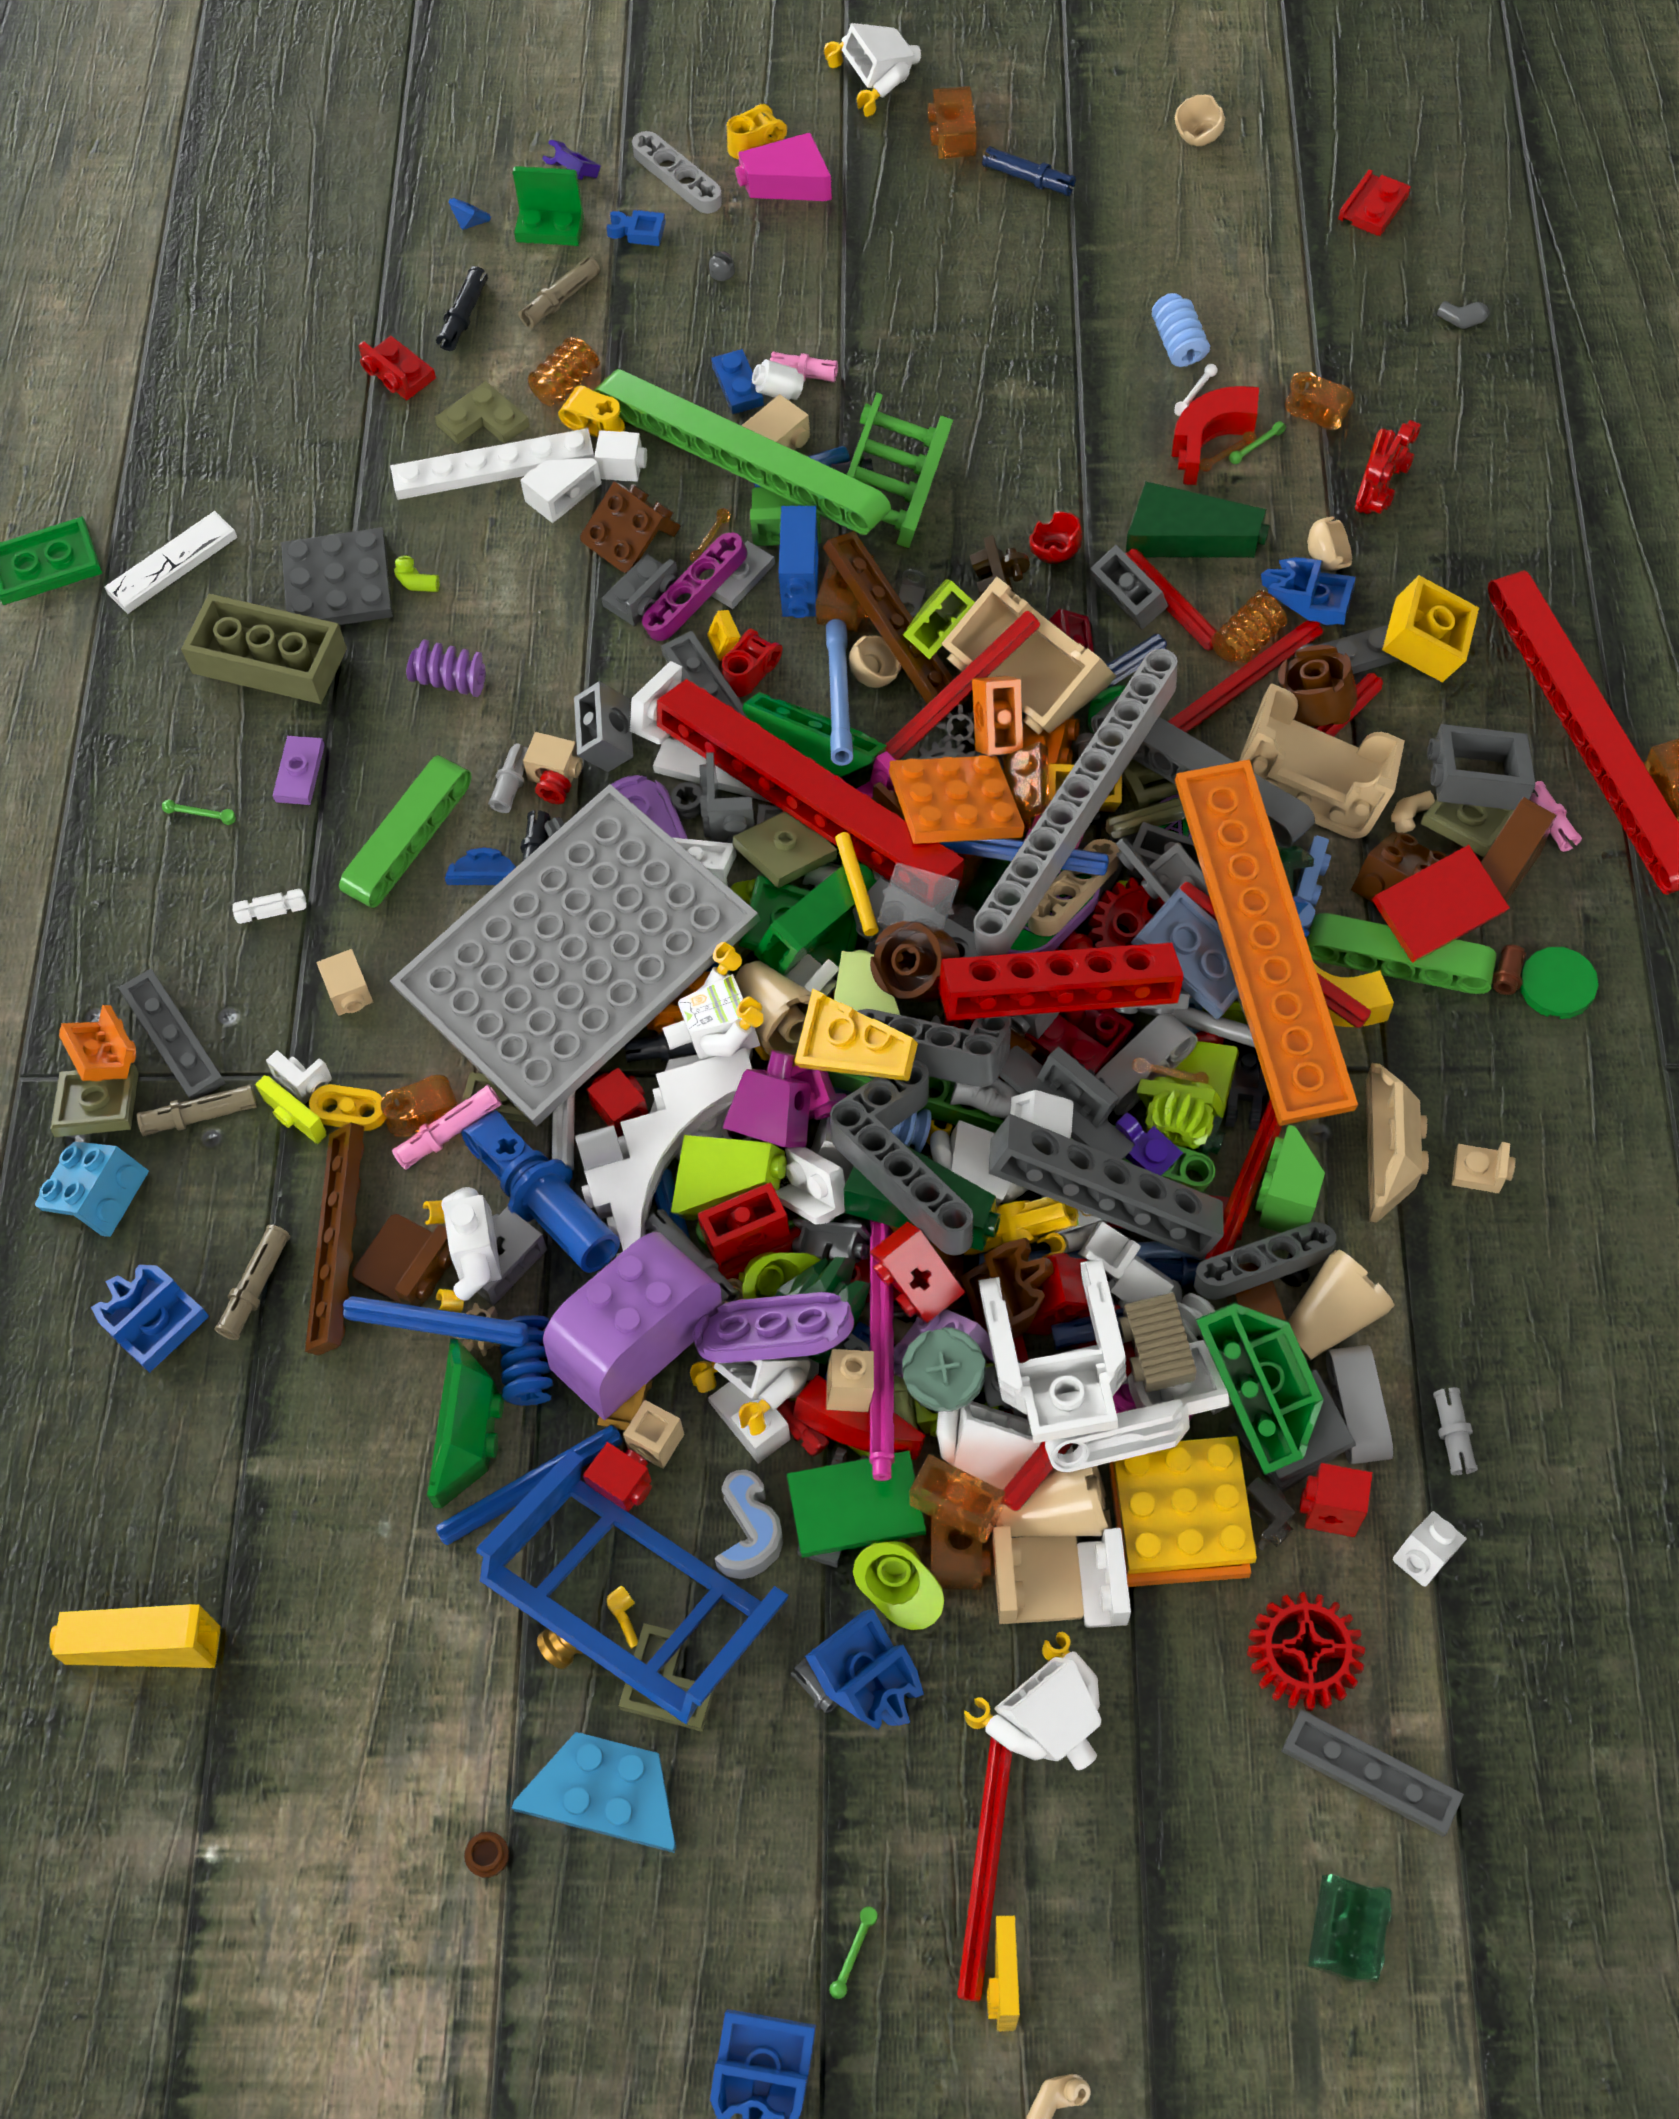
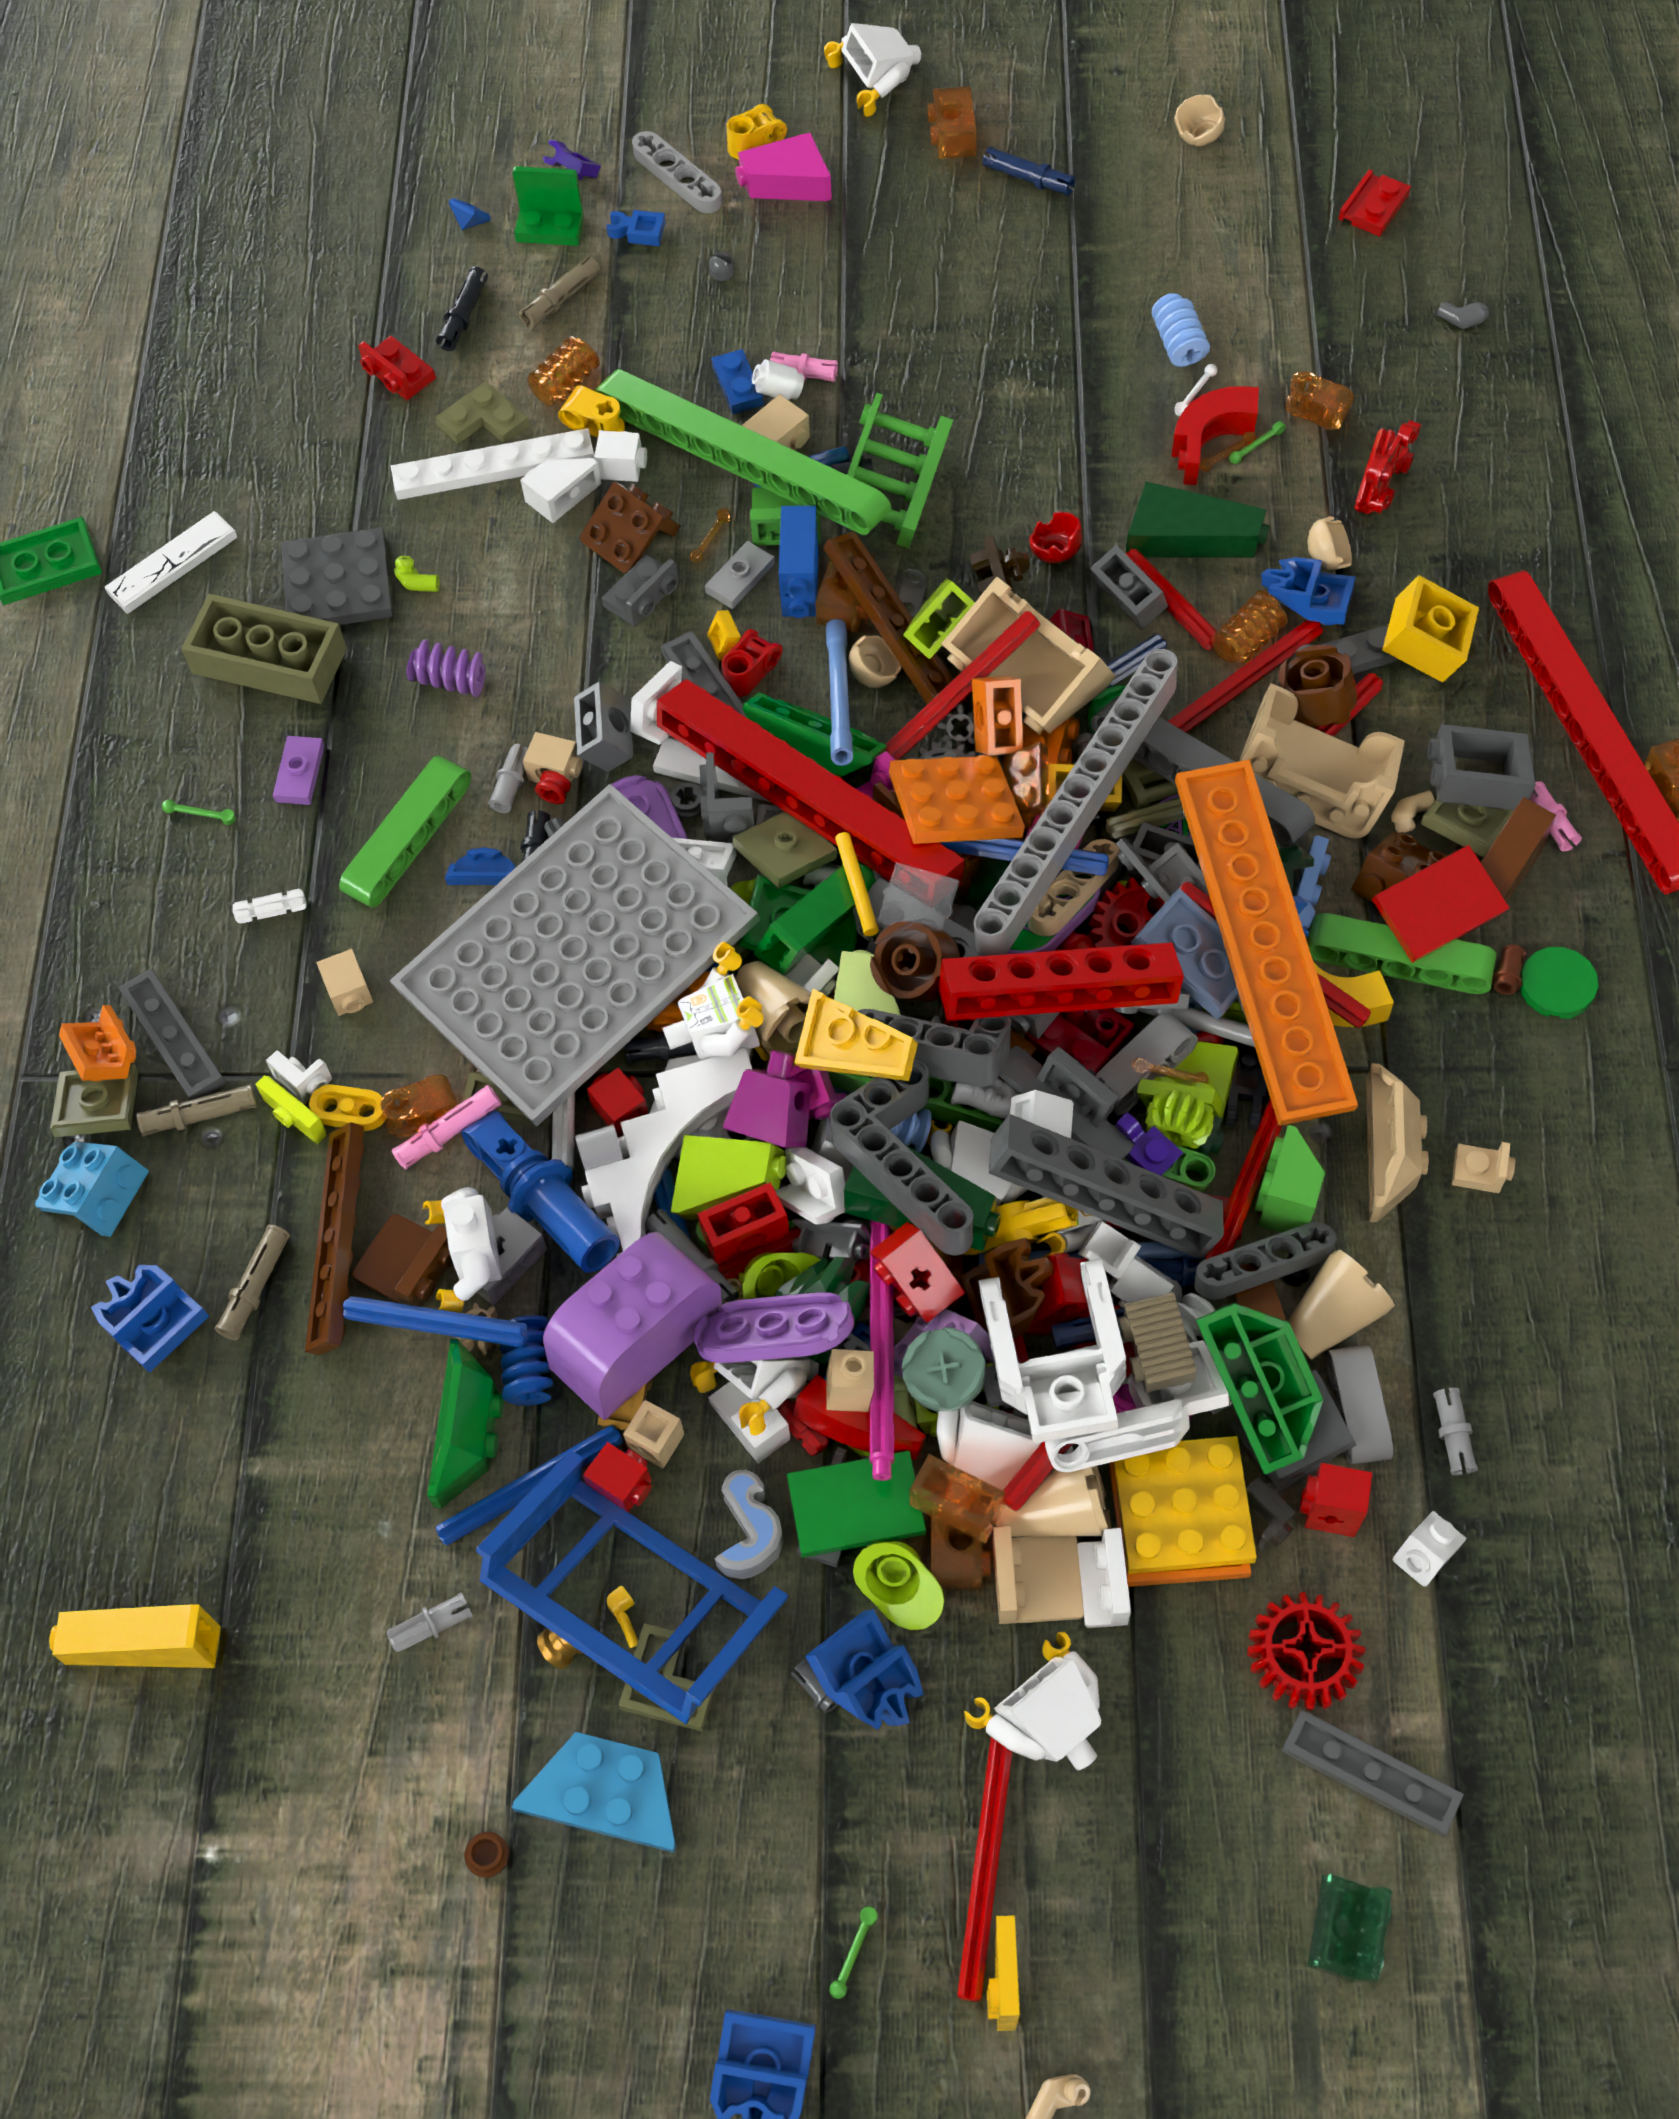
(428, 1623): none -> light grey axle
(699, 589): magenta beam -> none

